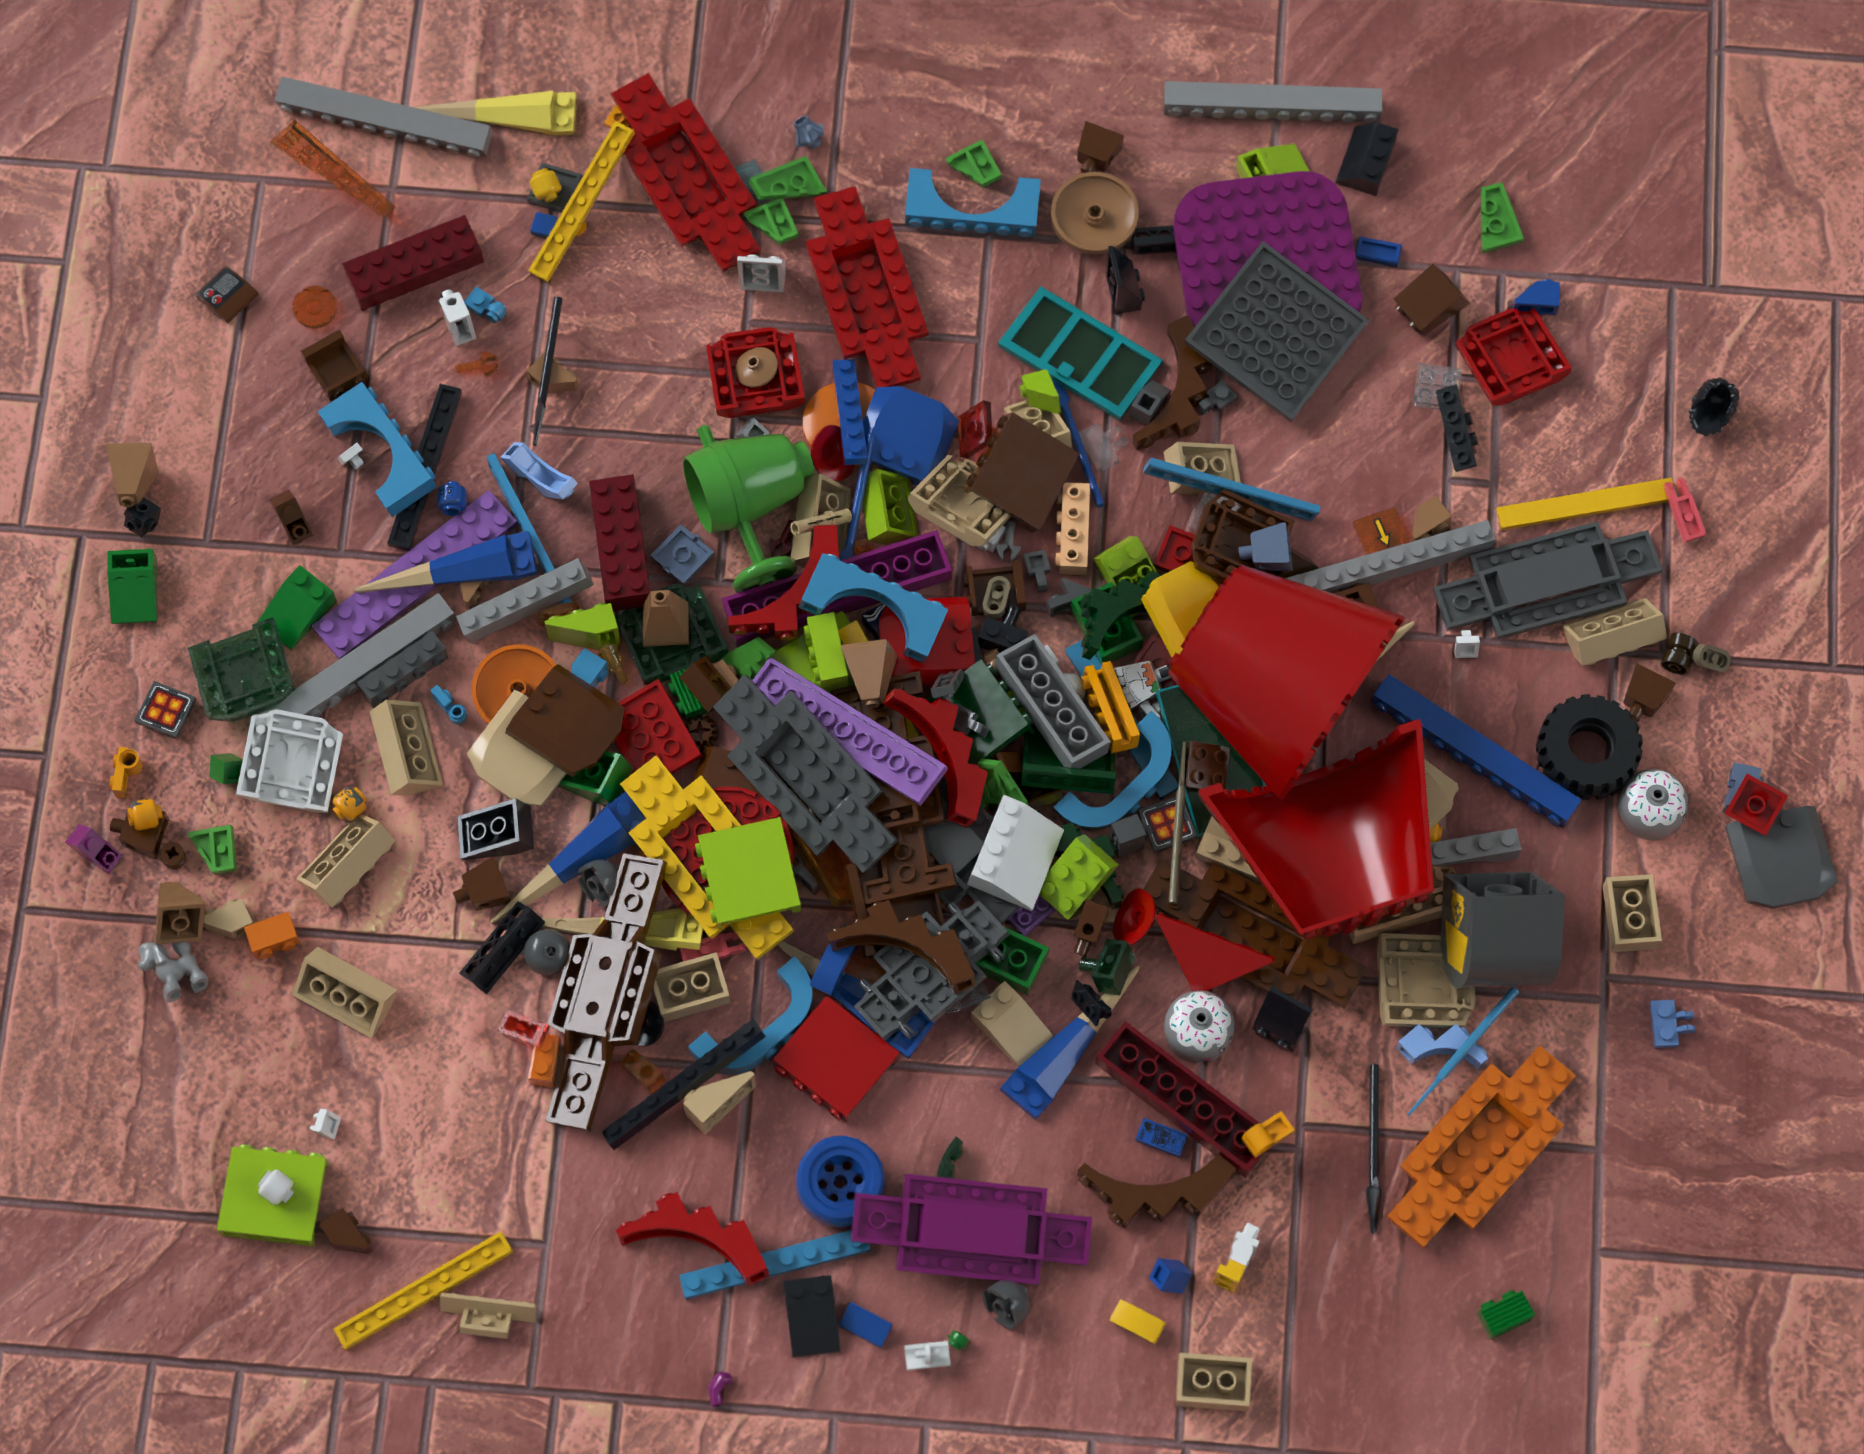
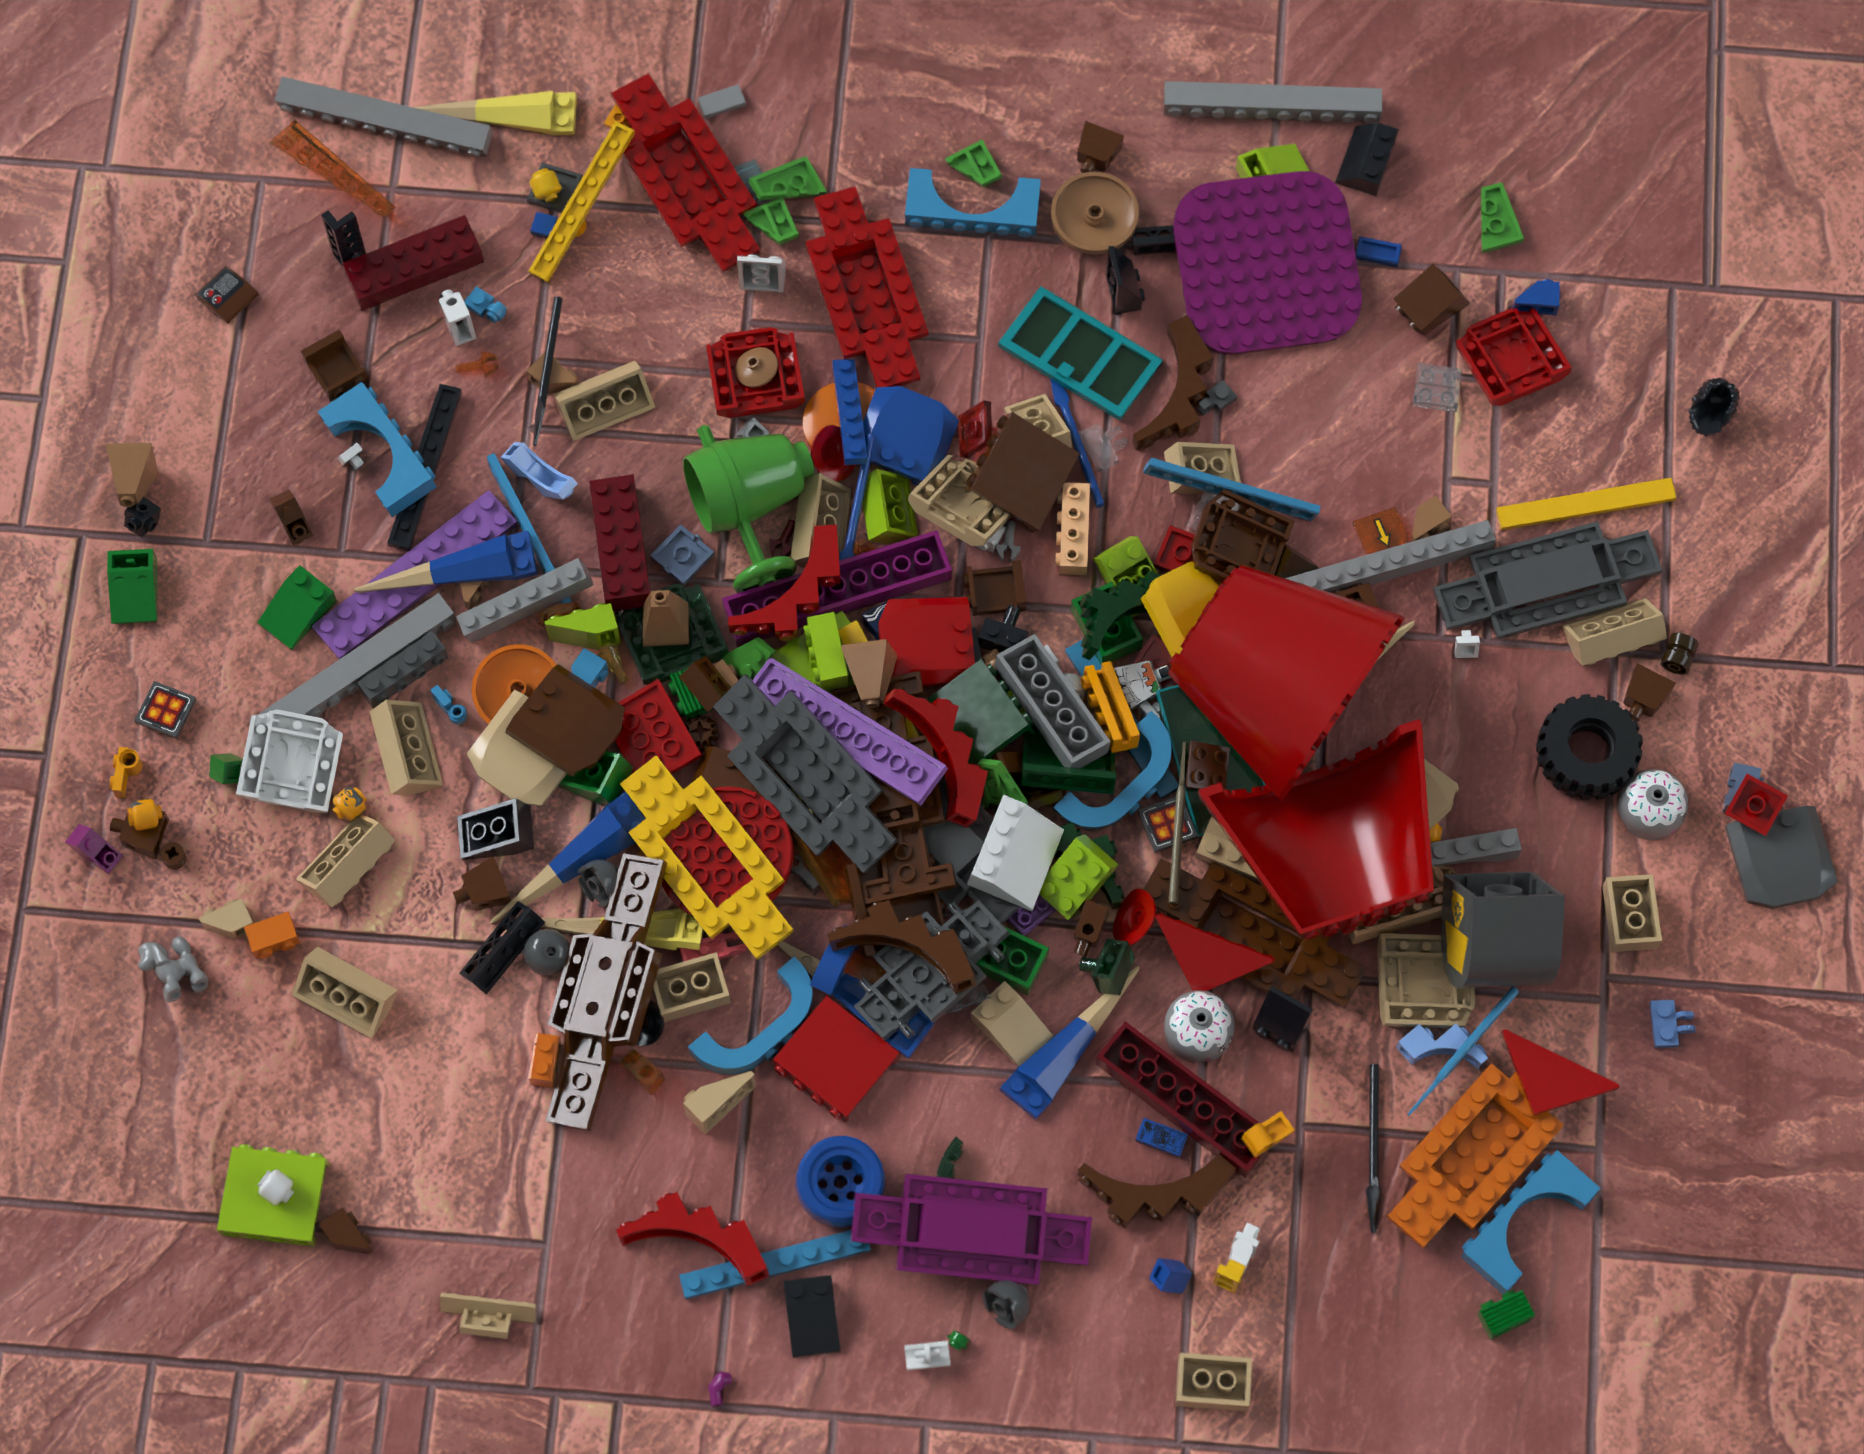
(178, 914): medium nougat slope -> none
(216, 848): bright green wing -> none
(242, 673): clear green wedge -> none
(314, 307): clear orange tile -> none
(326, 1123): white tile -> none
(338, 238): none -> black fence
(423, 1290): yellow tile -> none
(452, 498): blue head -> none
(523, 1029): clear red arch -> none
(604, 400): none -> tan slope
(683, 1083): black plate -> none
(721, 101): none -> light grey tile
(748, 872): lime panel -> none
(808, 132): sand blue rock -> none
(837, 517): tan pin -> none
(837, 580): dark azure arch -> none
(865, 1324): blue slope -> none
(947, 685): dark grey hinge -> none
(967, 721): dark grey plate -> none
(996, 599): dark tan plate -> none
(1037, 566): dark grey plate -> none
(1040, 391): lime slope -> none
(1061, 603): dark grey slope -> none
(1089, 1003): black hinge -> none
(1128, 835): dark grey brick -> none
(1137, 1321): yellow slope -> none
(1149, 402): dark grey slope -> none
(1269, 549): sand blue torso -> none
(1276, 331): dark grey plate -> none
(1457, 428): black bracket -> none
(1477, 752): blue brick -> none
(1551, 1079): none -> red tile
(1555, 1179): none -> dark azure arch
(1684, 511): coral hinge -> none
(1711, 658): dark tan plate -> none

